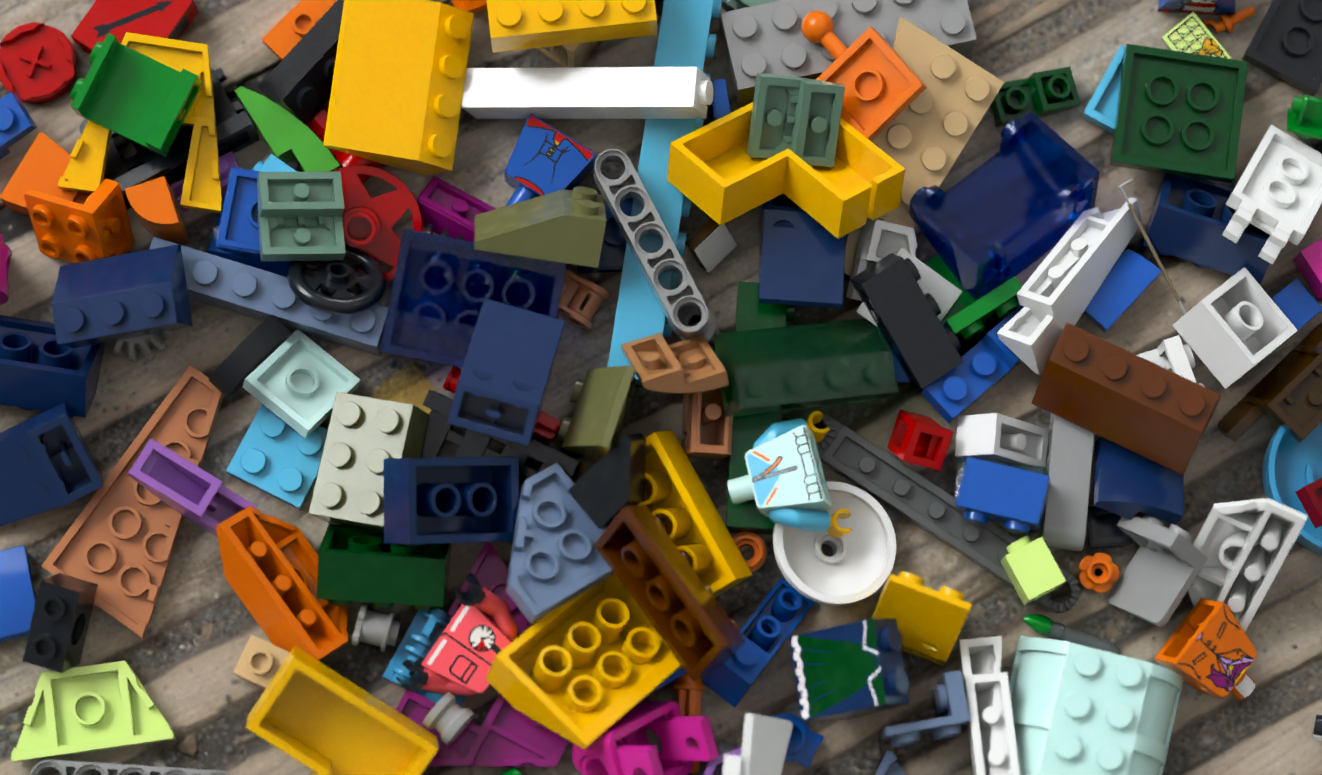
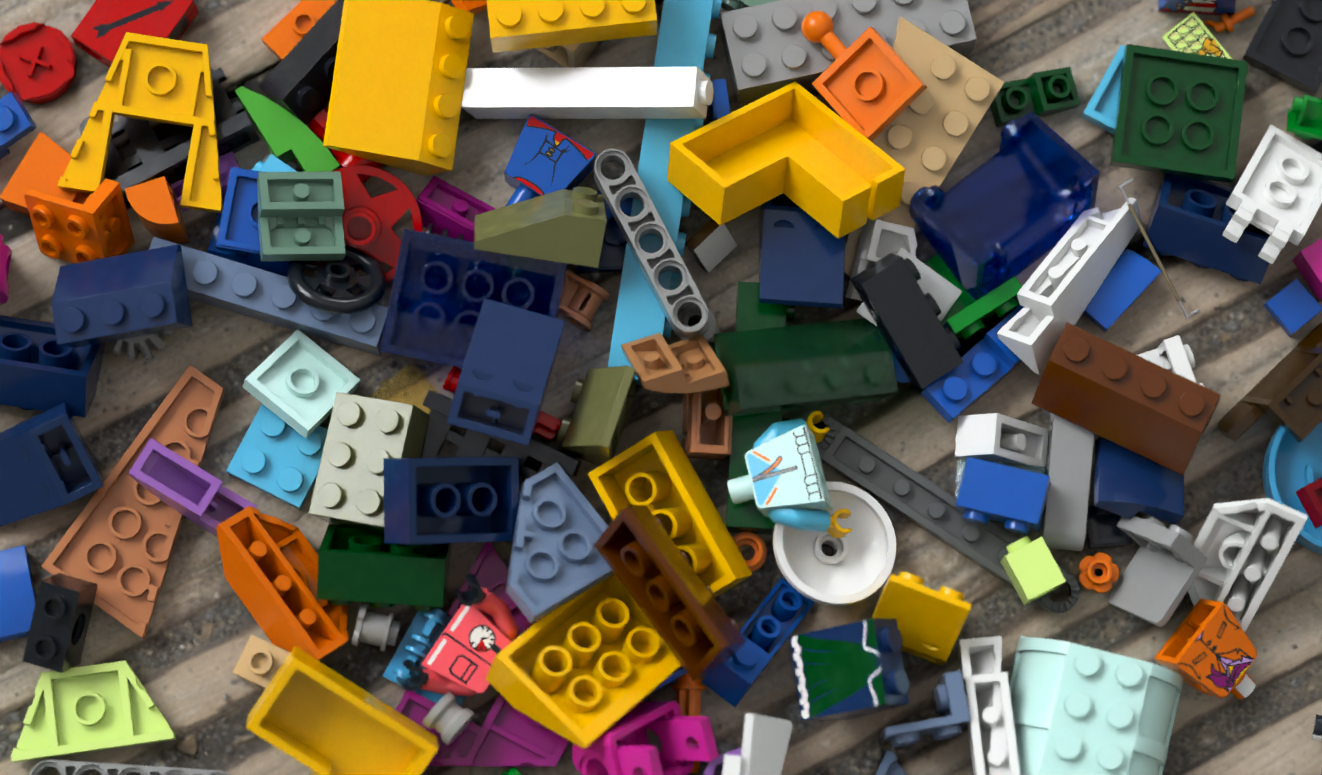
(134, 95): green panel -> none
(249, 355): black tyre -> none
(613, 481): black slope -> none
(795, 116): sand green slope -> none
(802, 741): blue animal -> none
(919, 440): red brick -> none
(1045, 626): dark grey piece -> none
(1234, 327): white brick -> none

